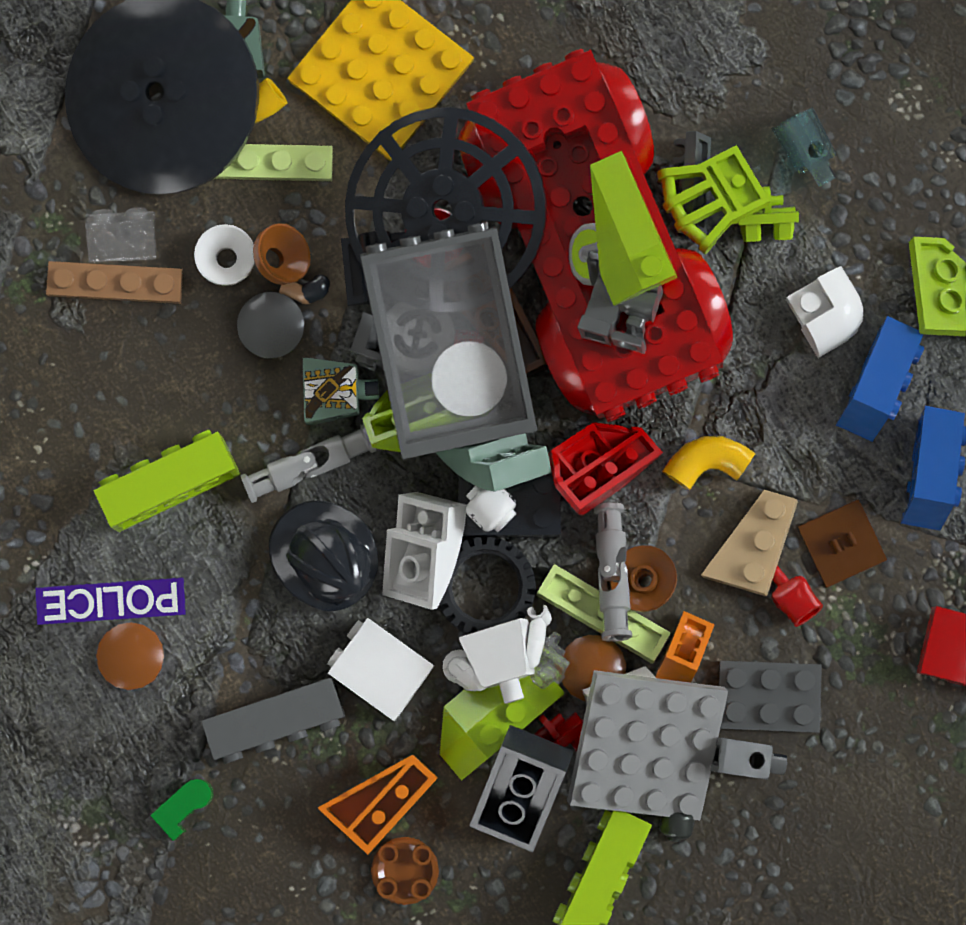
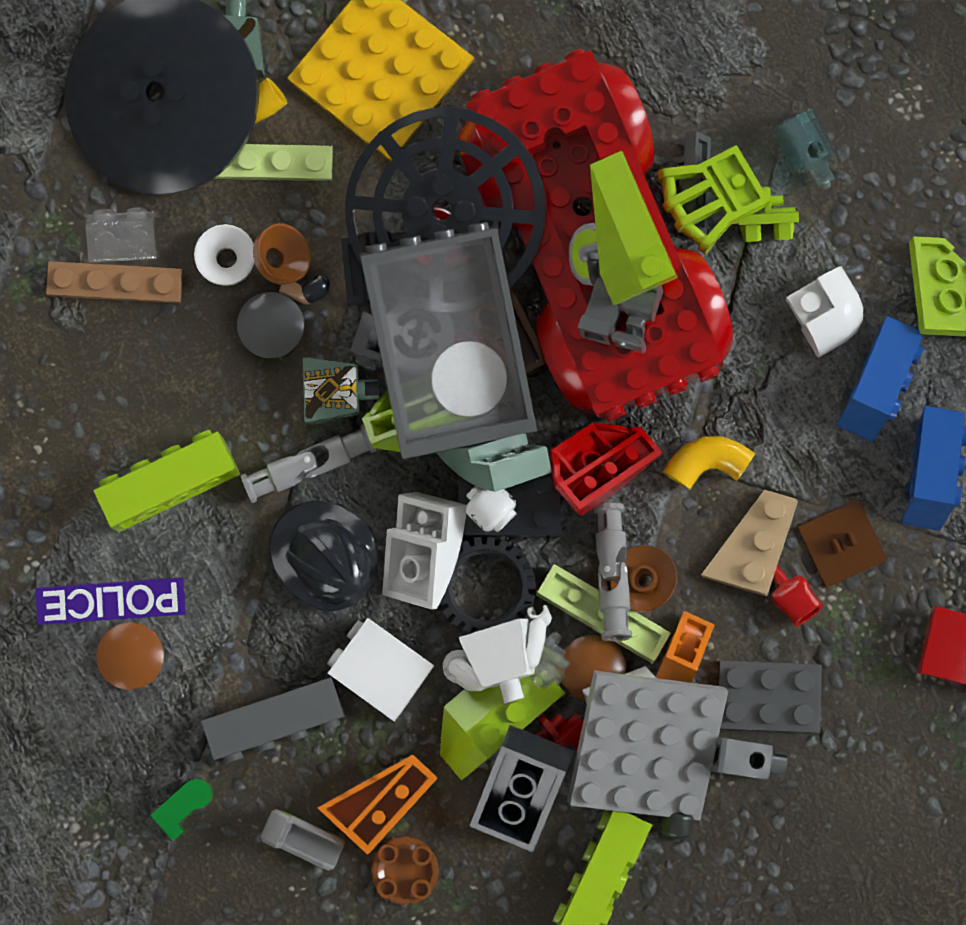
(302, 839): none -> light grey animal

